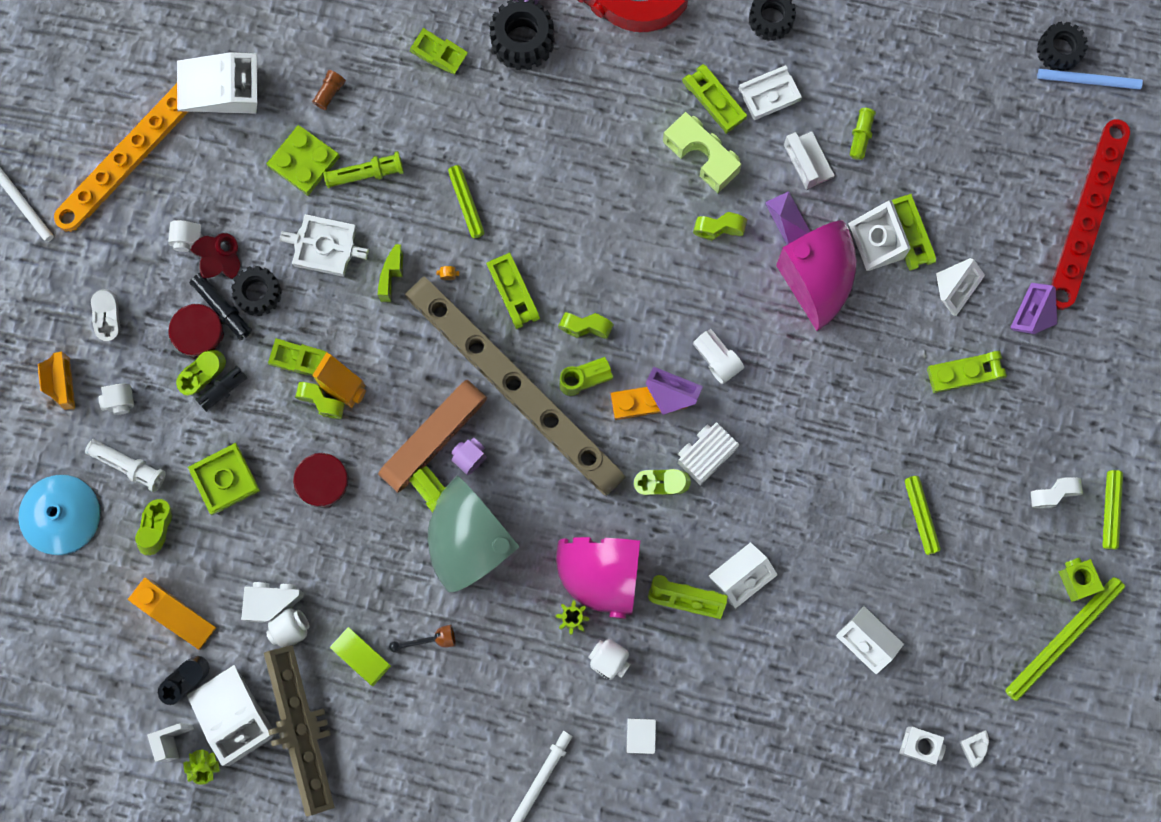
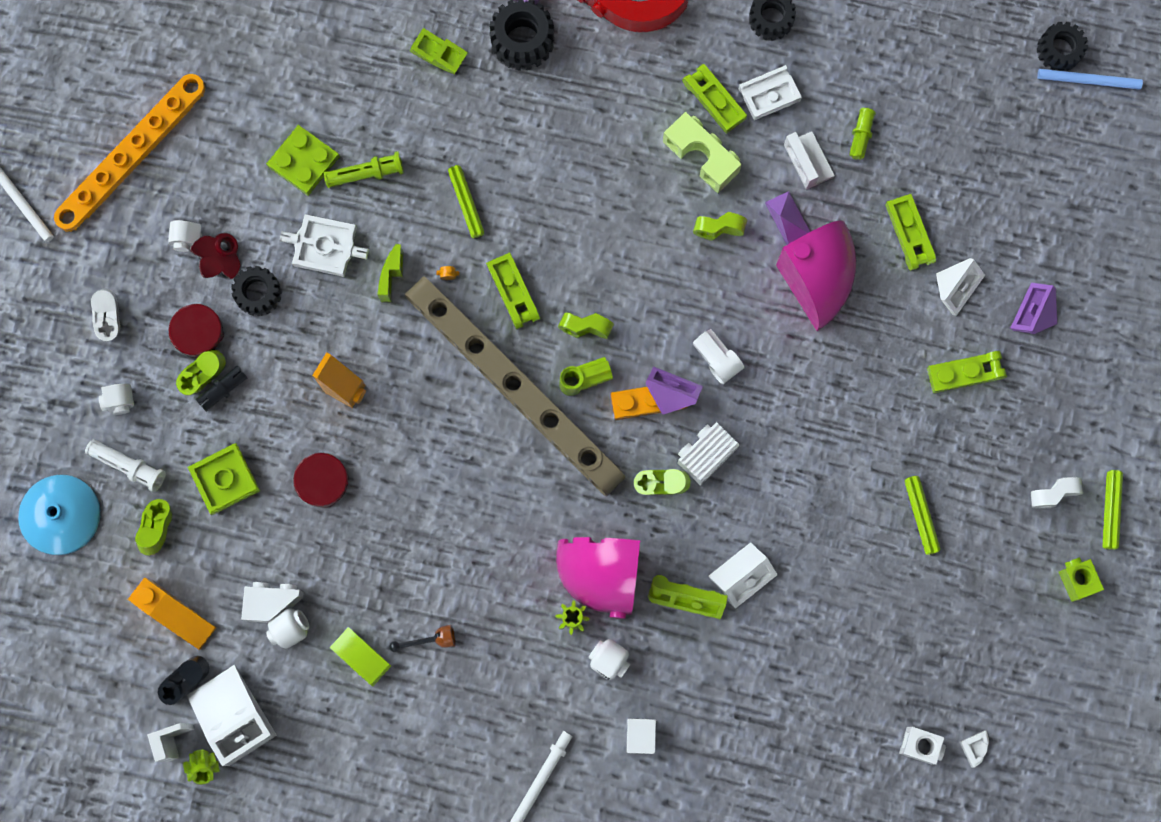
(56, 379): light orange slope -> none
(218, 83): white slope -> none
(227, 314): black pin -> none
(294, 357): lime slope -> none
(299, 730): dark tan hinge -> none
(313, 394): lime piece -> none
(331, 85): dark orange pin -> none
(428, 486): lime piece -> none
(432, 435): nougat beam -> none
(465, 538): sand green brick -> none
(468, 455): lavender plate -> none
(870, 640): white panel -> none
(880, 236): white slope -> none
(1064, 639): lime axle -> none
(1090, 212): red plate -> none

